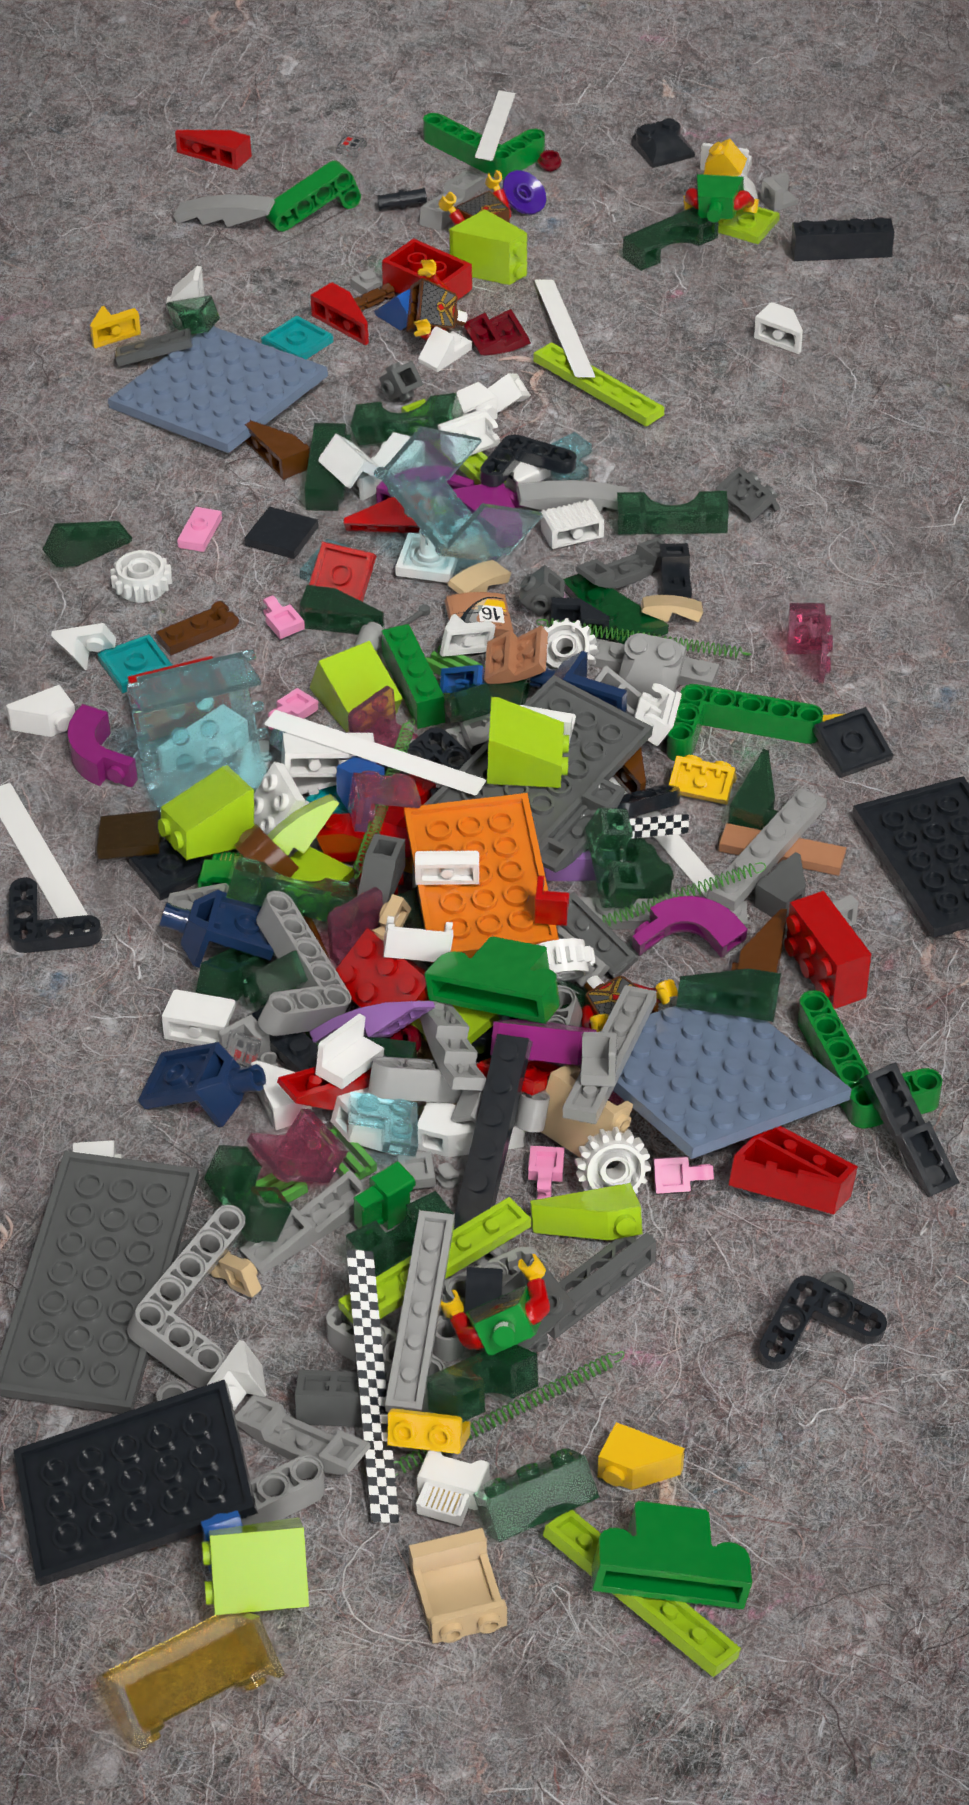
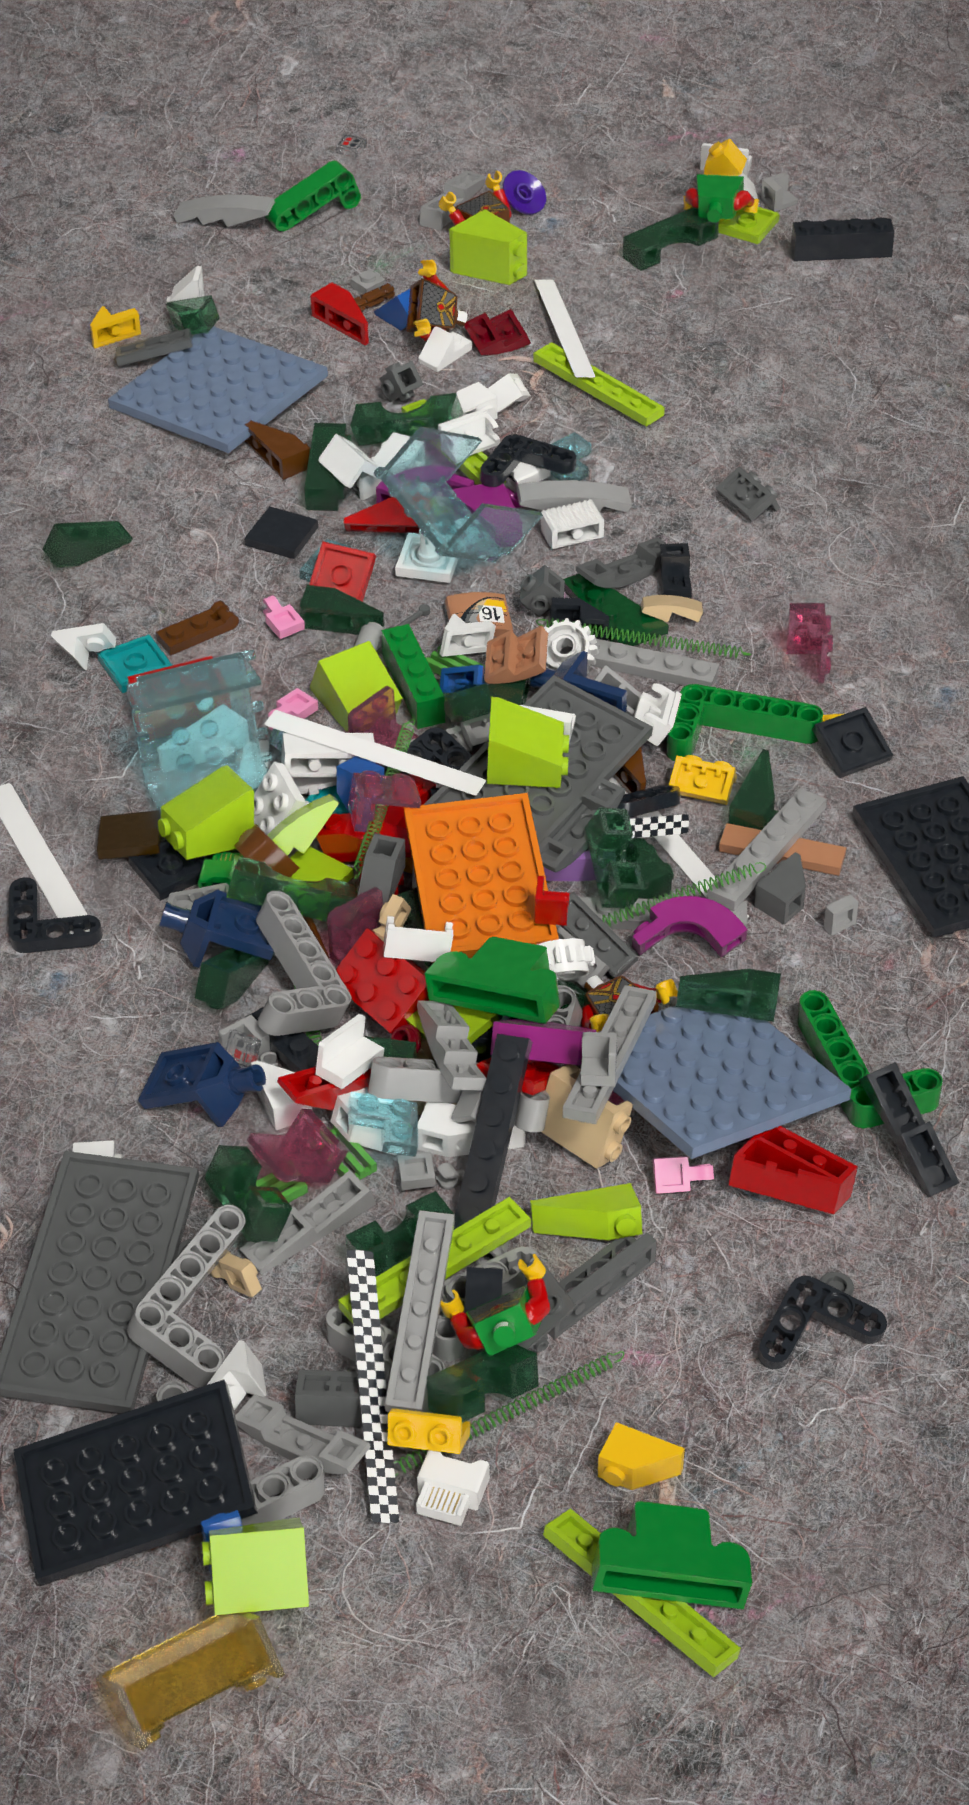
(41, 713): white slope -> none
(86, 734): magenta arch -> none
(141, 576): white gear -> none
(196, 1017): white panel -> none
(199, 529): bright pink plate -> none
(215, 146): red slope -> none
(277, 976): clear green slope -> none
(298, 338): teal tile -> none
(380, 1019): medium lavender slope -> none
(385, 1197): green piece -> none
(402, 199): black pin -> none
(402, 268): red brick -> none
(446, 867): white panel -> none
(457, 1586): tan panel -> none
(463, 144): green beam -> none
(479, 577): tan slope -> none
(495, 125): white sticker -> none
(535, 1494): clear green brick -> none
(545, 1166): bright pink plate -> none
(549, 160): dark red plate -> none
(610, 1147): white gear -> none
(652, 661): light grey slope -> none
(662, 143): black slope -> none
(702, 515): clear green arch -> none
(765, 948): reddish brown slope -> none
(779, 327): white slope -> none
(827, 949): red brick -> none

